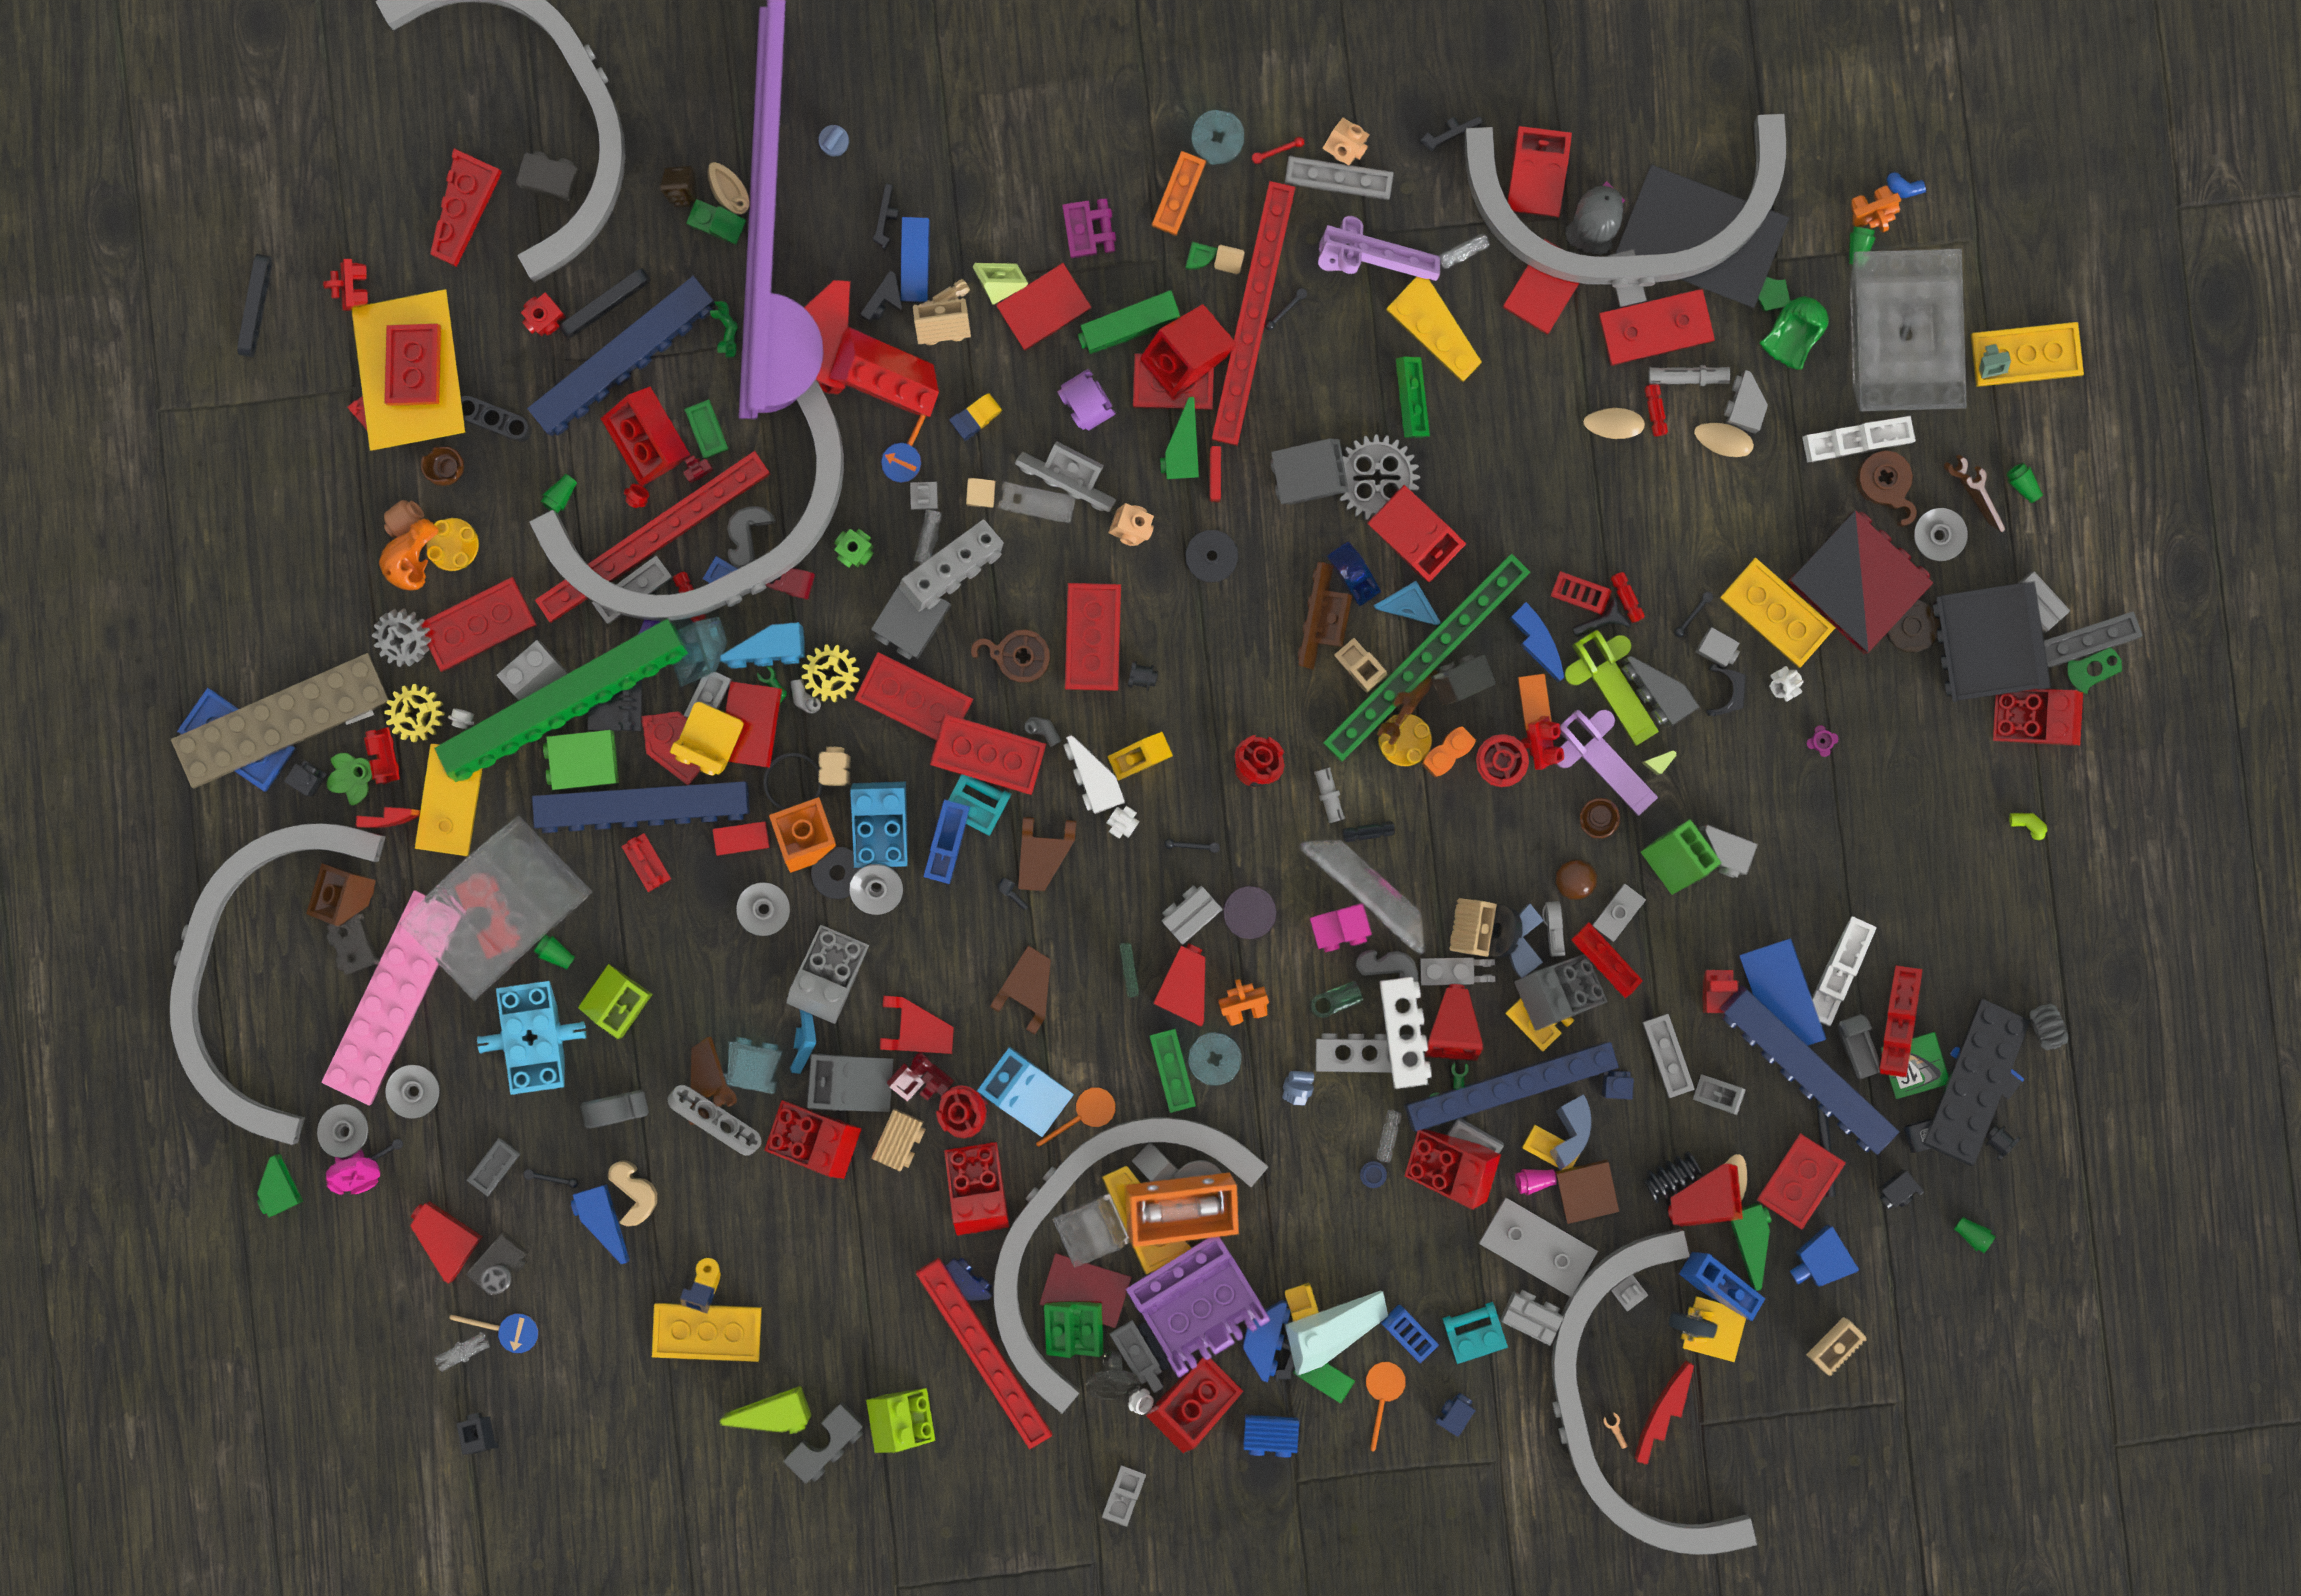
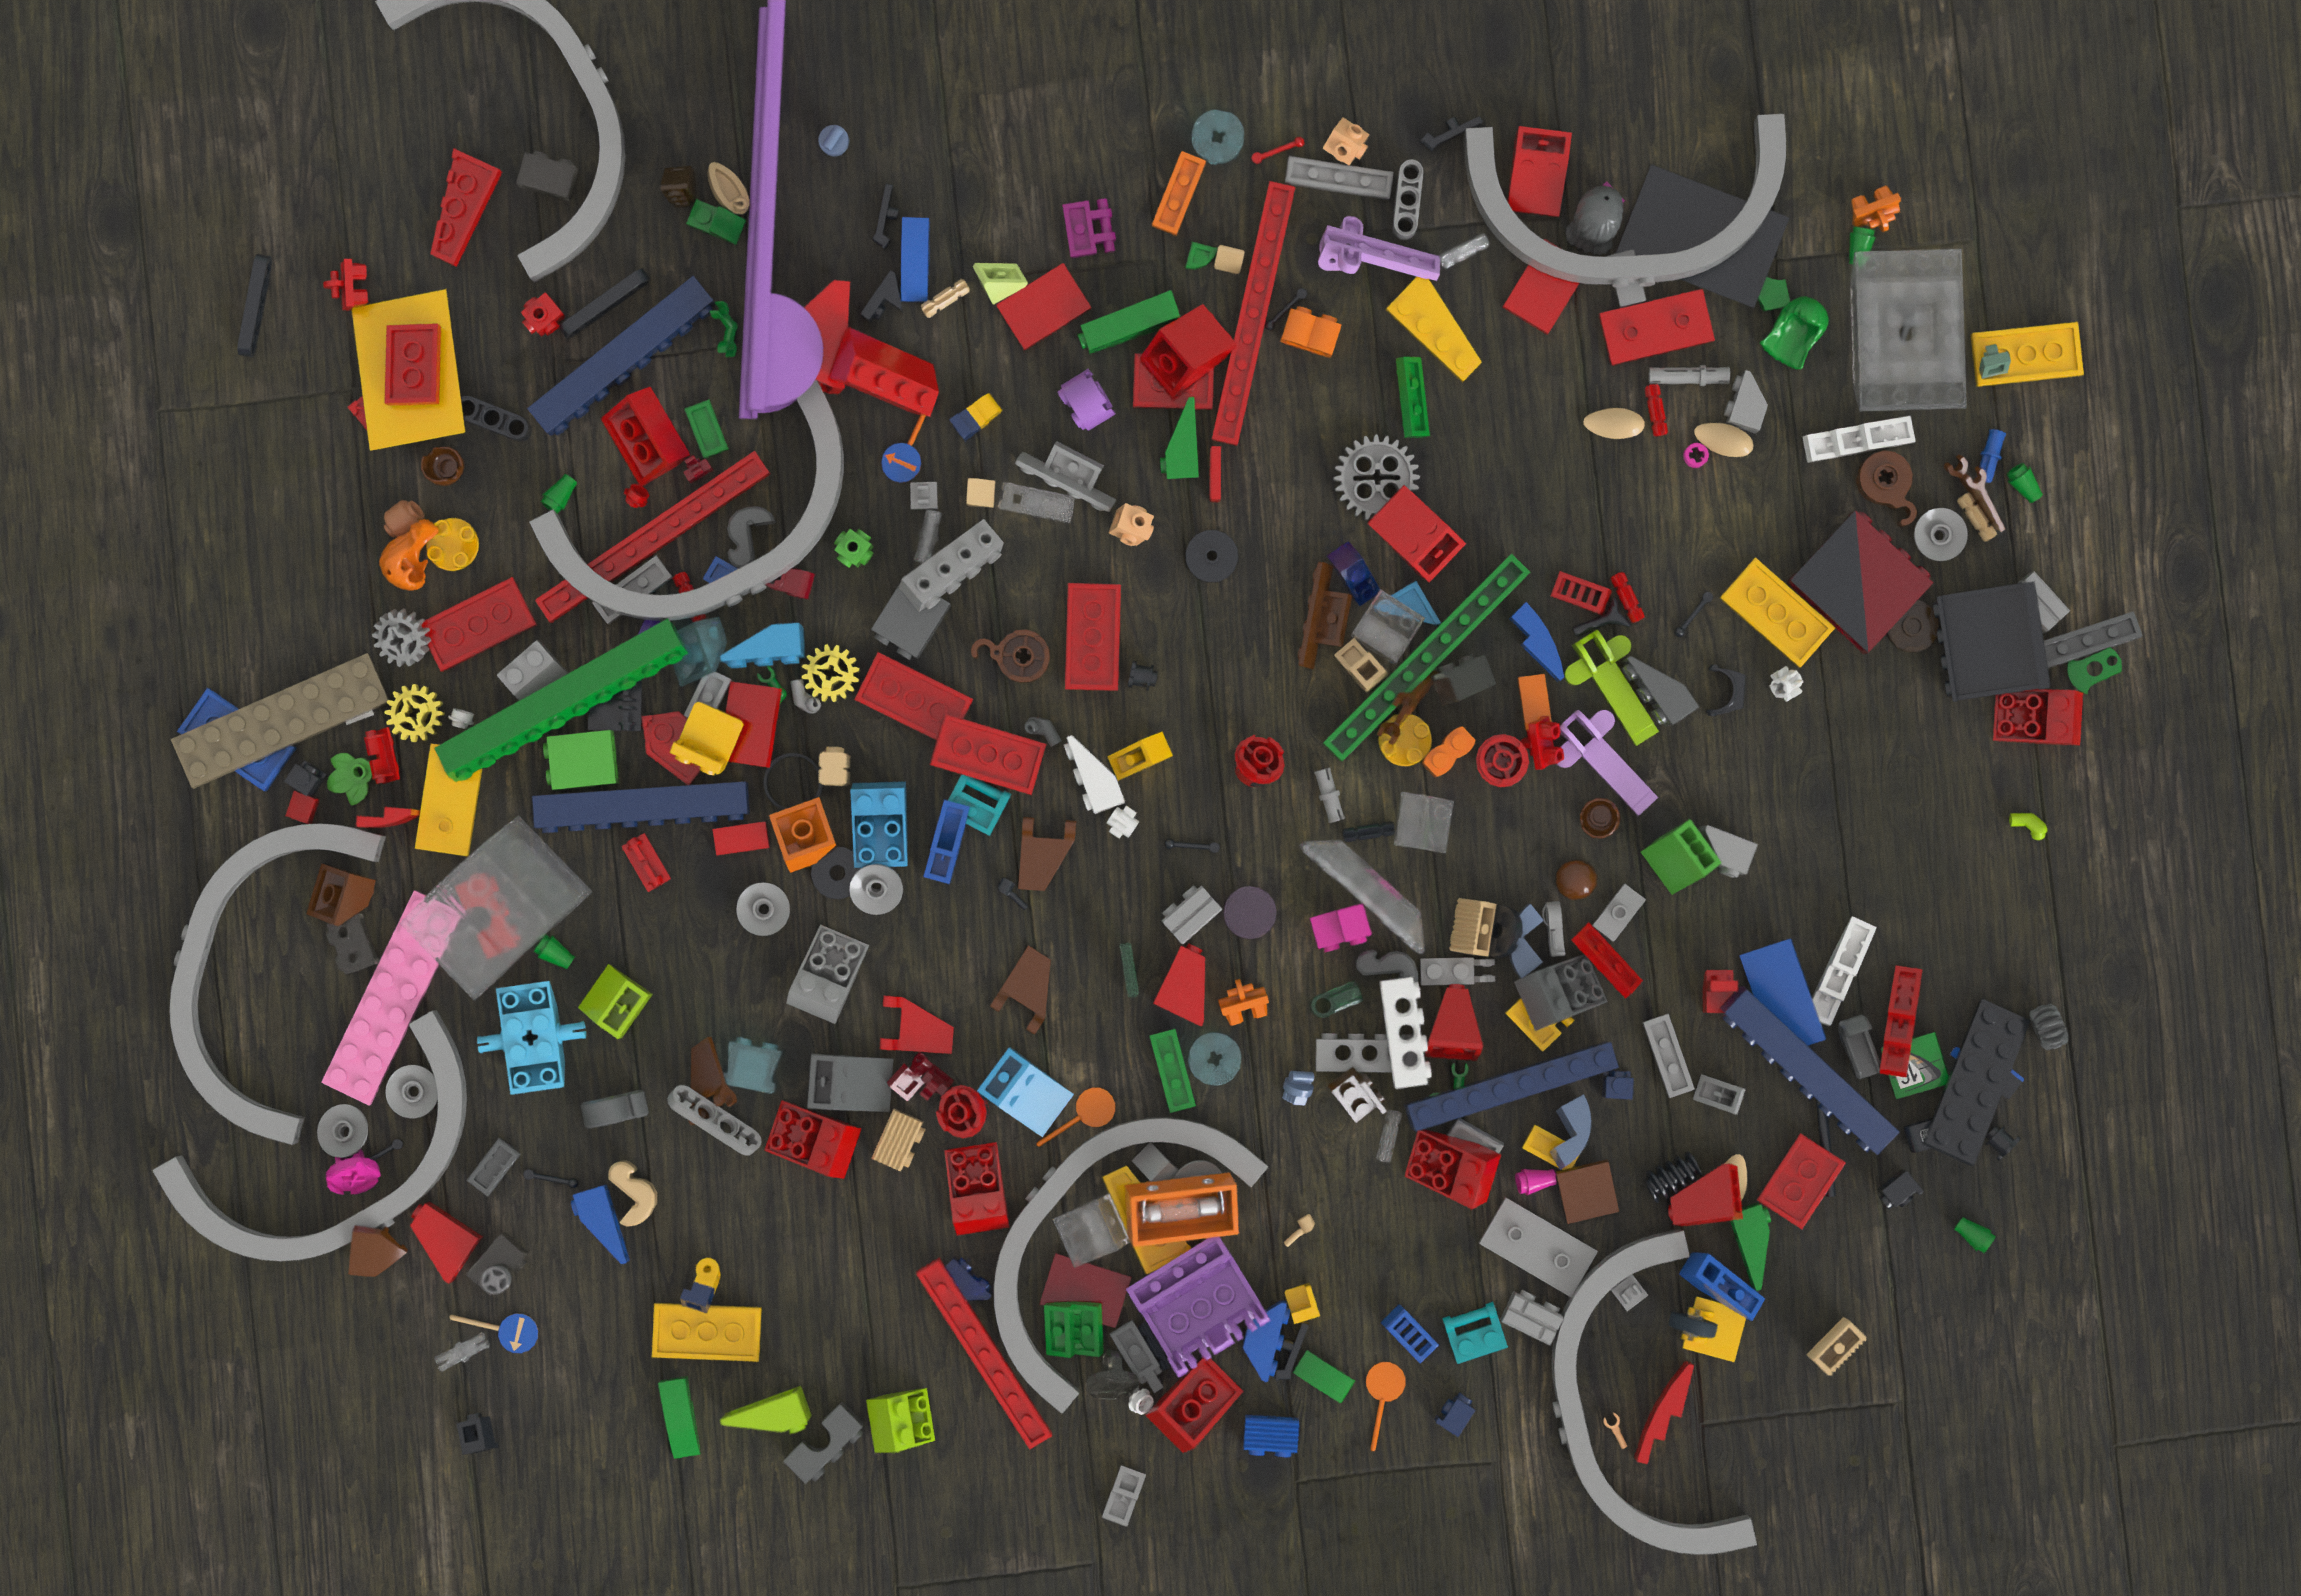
(213, 1224): none -> light grey arch
(277, 1188): green slope -> none
(302, 807): none -> red slope
(373, 1251): none -> reddish brown slope
(679, 1417): none -> green slope
(804, 1042): dark azure tile -> none
(941, 321): tan brick -> none
(1306, 1224): none -> tan hand
(1309, 471): dark grey brick -> none
(1311, 332): none -> orange brick
(1329, 1332): light aqua wedge -> none
(1355, 1094): none -> bracket
(1373, 1174): dark blue plate -> none
(1387, 627): none -> clear slope
(1411, 187): none -> light grey beam
(1423, 822): none -> clear slope
(1660, 763): yellowish green slope -> none
(1700, 448): none -> dark pink bush
(1718, 648): light grey brick -> none
(1821, 733): magenta plate -> none
(1823, 1259): blue torso -> none
(1903, 188): blue arm -> none
(1977, 517): none -> tan axle
(1992, 453): none -> blue axle

